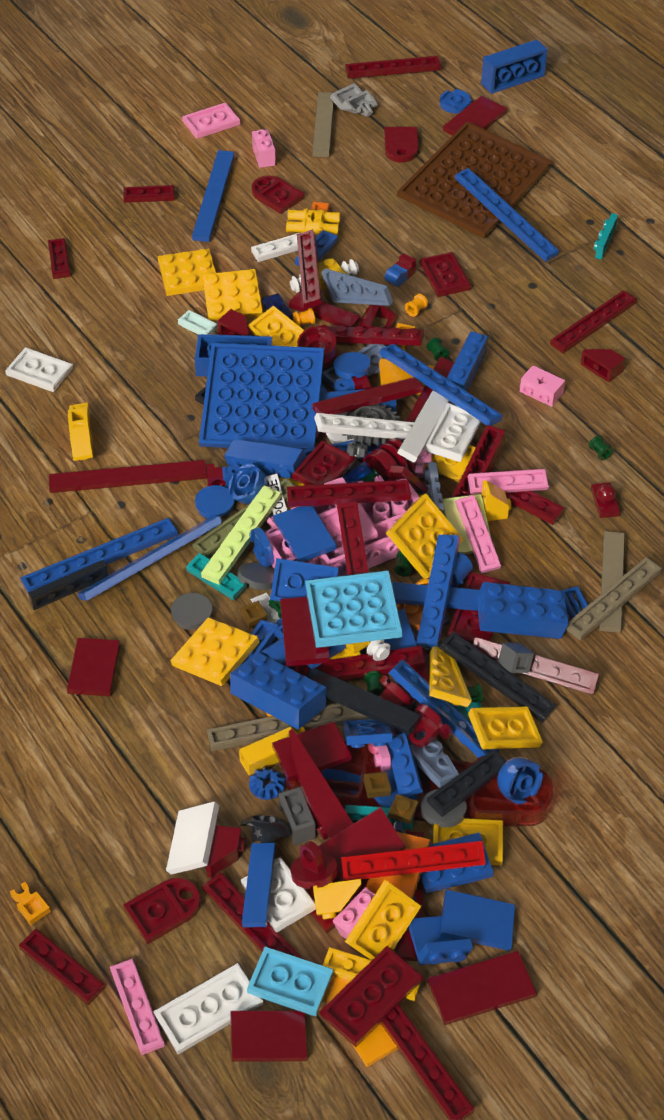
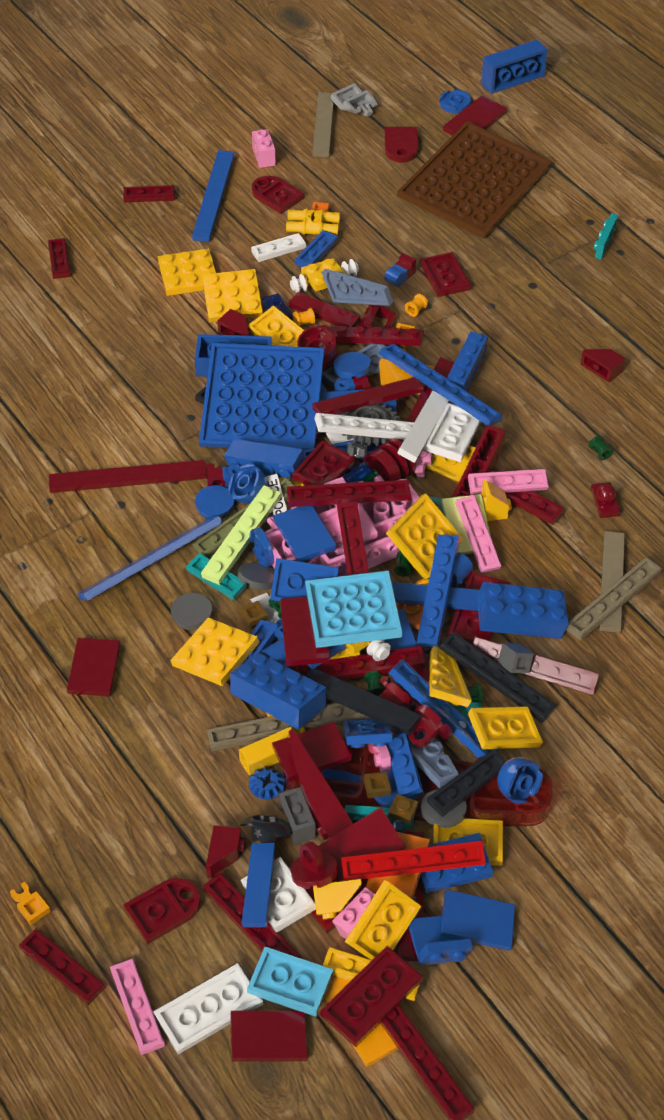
(39, 369): white tile -> none
(67, 585): black tile -> none
(80, 431): yellow slope -> none
(108, 552): blue tile -> none
(192, 838): white tile -> none
(197, 323): light aqua tile -> none
(211, 120): bright pink tile -> none
(309, 269): dark red plate -> none
(390, 67): dark red plate -> none
(402, 472): dark red tile -> none
(433, 491): sand blue wing -> none
(438, 350): dark green bush -> none
(481, 987): dark red tile -> none
(507, 214): blue tile -> none
(542, 386): bright pink brick -> none
(580, 597): blue tile -> none
(593, 321): dark red tile -> none

